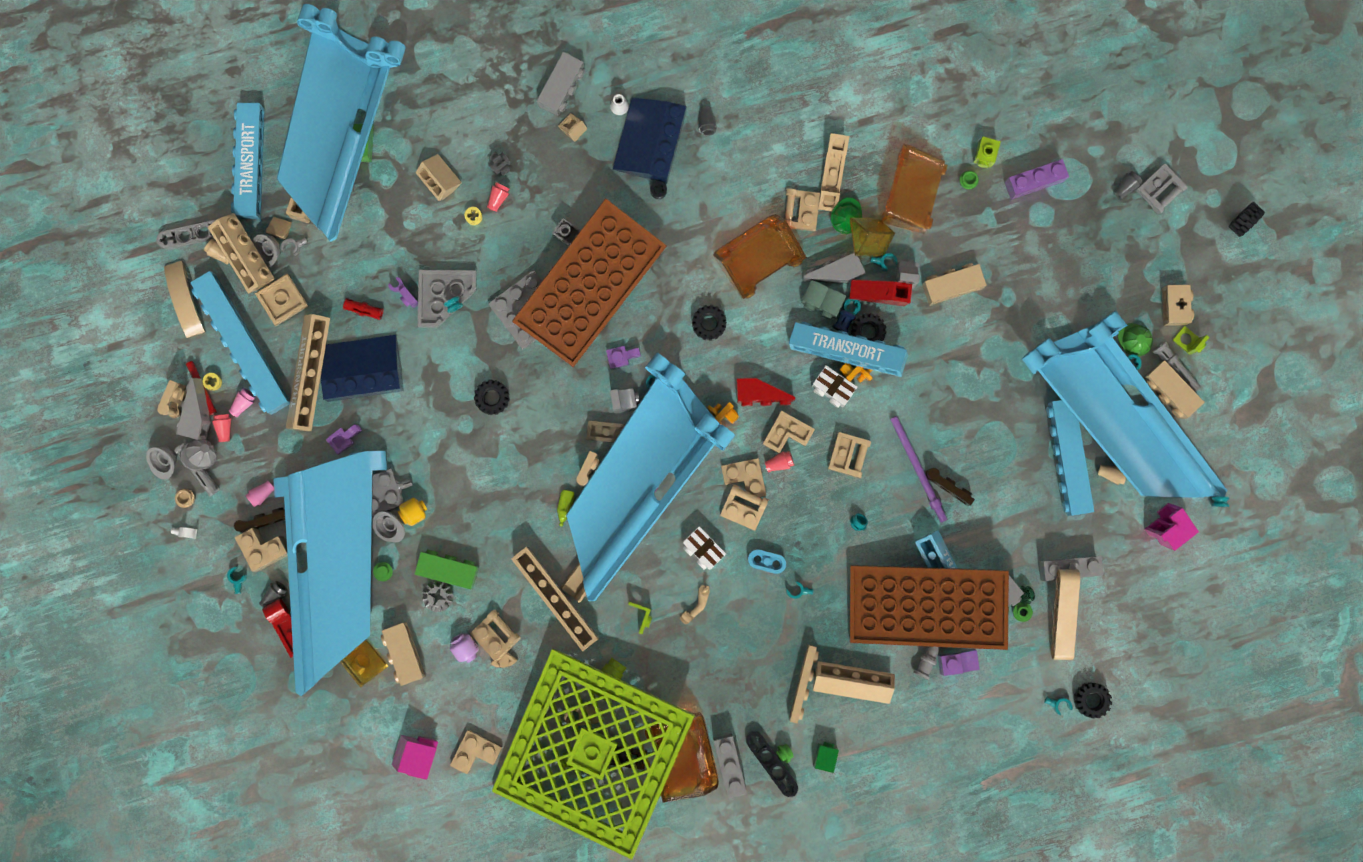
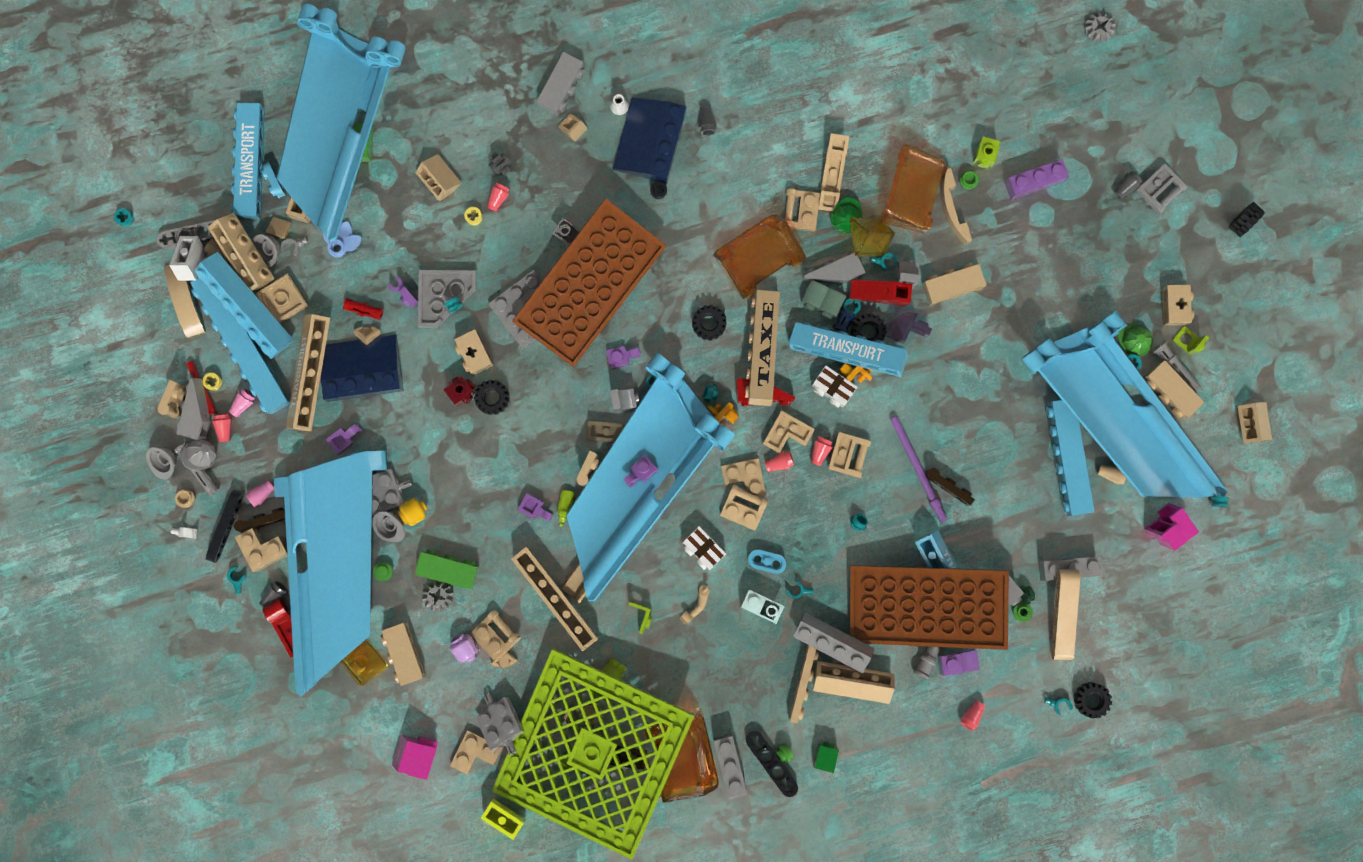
(128, 221): none -> teal bush
(186, 257): none -> white brick
(224, 526): none -> black beam
(243, 305): none -> medium azure brick
(269, 173): none -> medium azure plate
(345, 239): none -> light blue plate
(366, 334): none -> tan tile
(453, 390): none -> dark red brick
(481, 360): none -> tan brick
(499, 724): none -> light grey plate
(503, 819): none -> neon yellow brick
(532, 507): none -> medium lavender plate
(642, 469): none -> medium lavender plate
(710, 393): none -> teal plate
(762, 606): none -> light aqua slope
(763, 348): none -> tan brick
(821, 450): none -> coral cone
(834, 642): none -> light grey brick
(904, 324): none -> clear purple brick
(960, 230): none -> tan slope
(972, 716): none -> coral cone
(1100, 35): none -> light grey gear
(1254, 422): none -> tan brick

